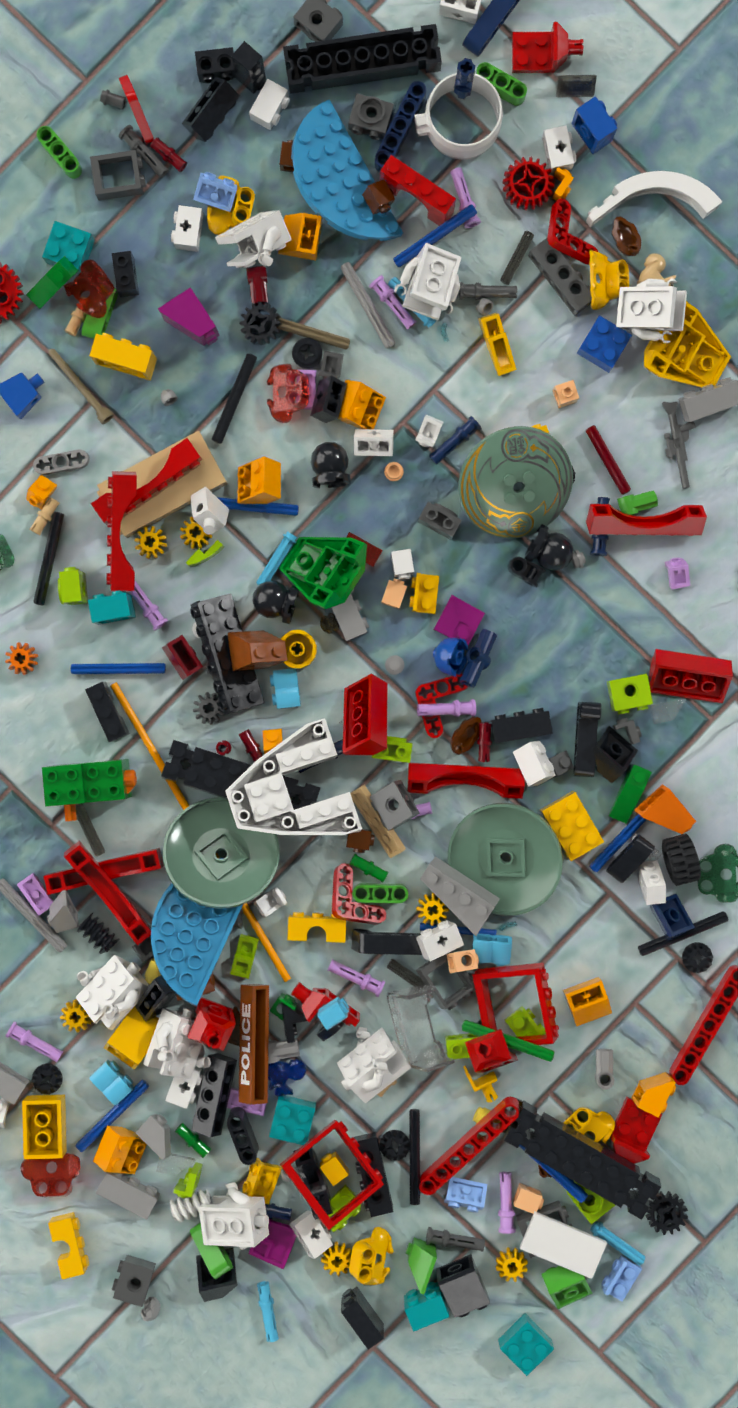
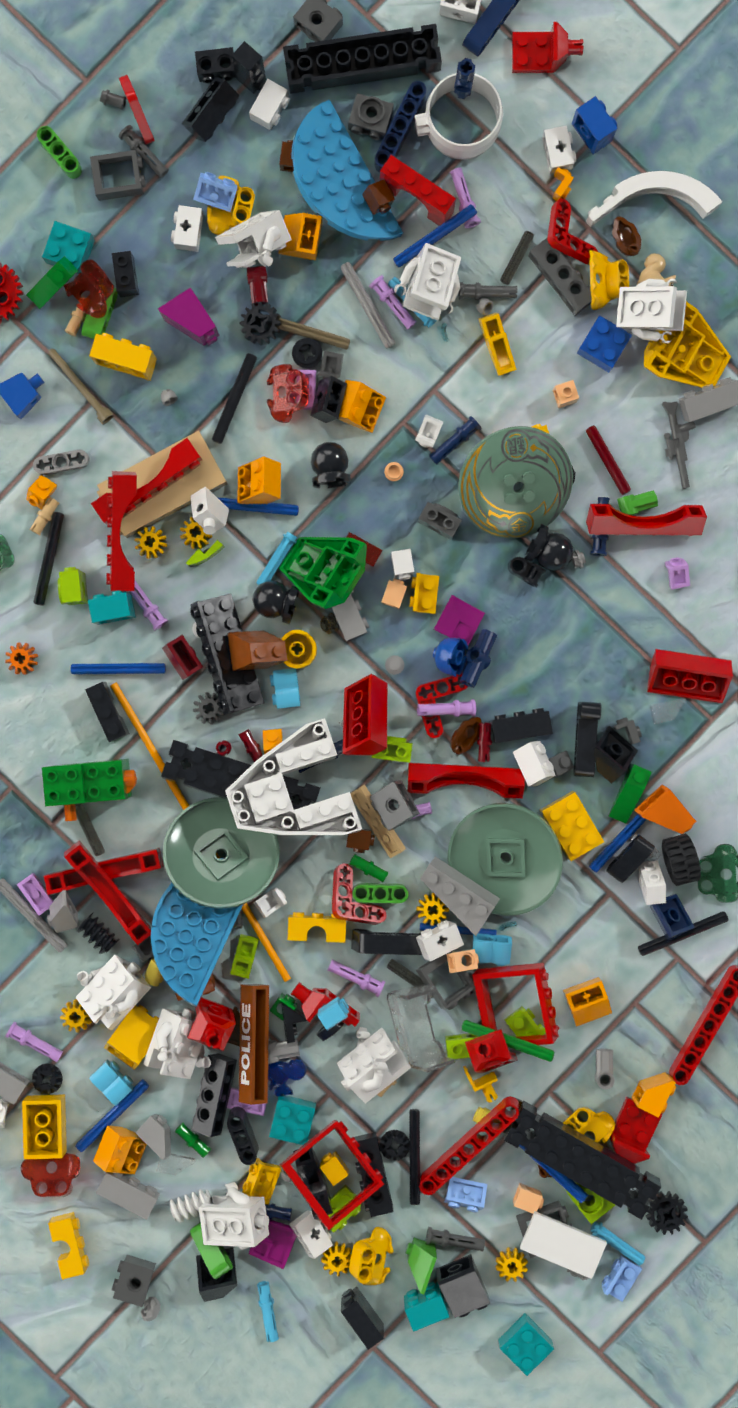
(155, 999): black brick -> none
(168, 154): dark red pin -> none
(181, 1096): white brick -> none
(186, 1187): lime bracket -> none
(373, 442): white brick -> none
(506, 1212): lavender pin -> none
(511, 83): bright green beam -> none
(542, 178): red gear -> none
(565, 1286): bright green slope -> none
(575, 85): clear smoke slope -> none
(640, 698): lime brick -> none
(691, 951): black gear -> none

